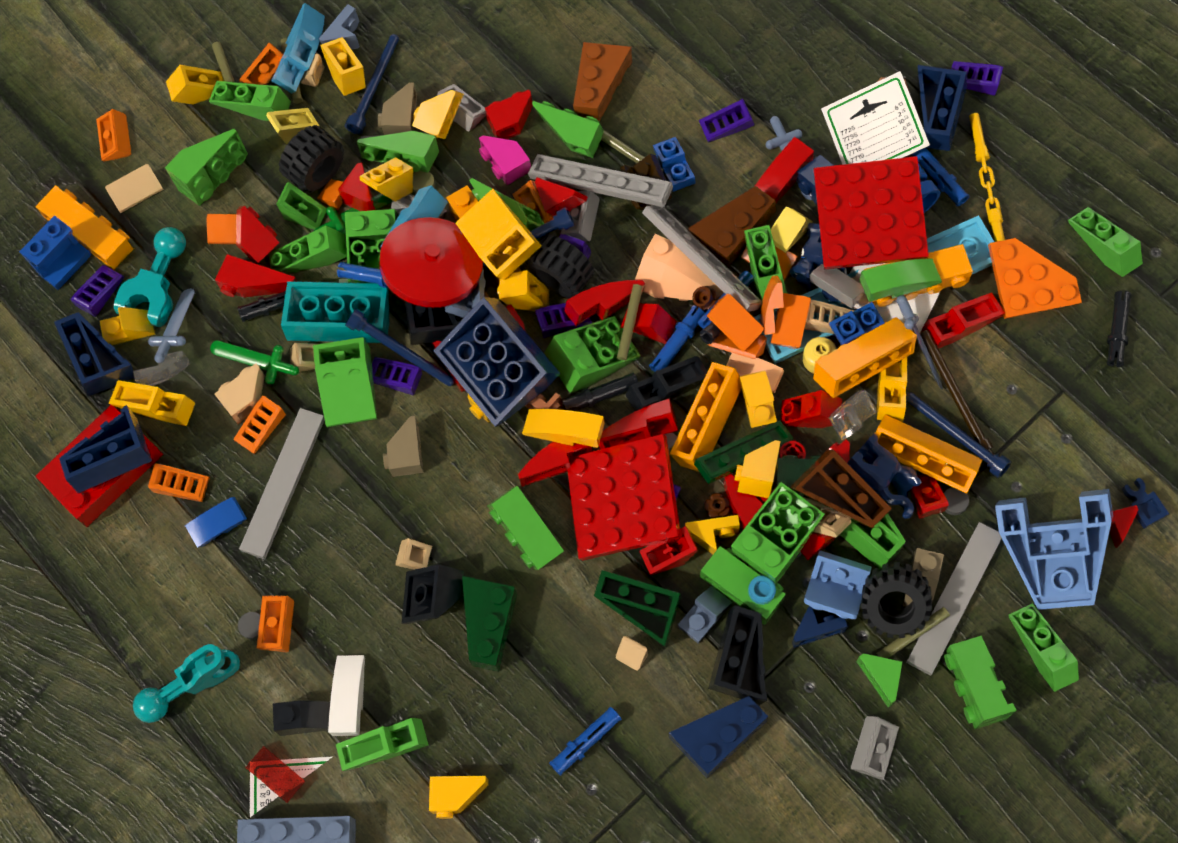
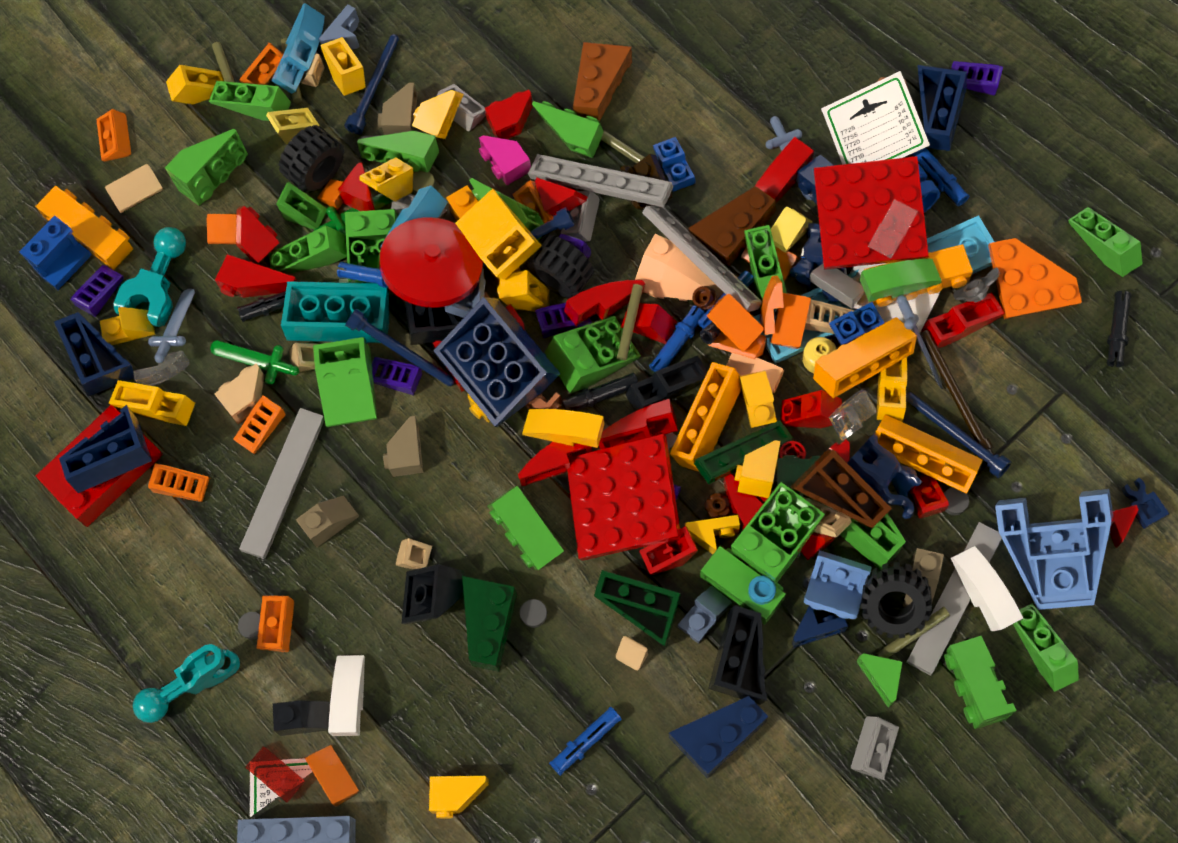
(215, 522): blue slope -> none
(327, 519): none -> dark tan slope
(332, 775): none -> orange slope
(382, 744): bright green slope -> none
(533, 613): none -> dark grey tile
(731, 110): dark purple slope -> none
(893, 228): none -> clear slope
(978, 287): none -> dark grey plate
(982, 155): yellow piece -> none
(986, 589): none -> white slope

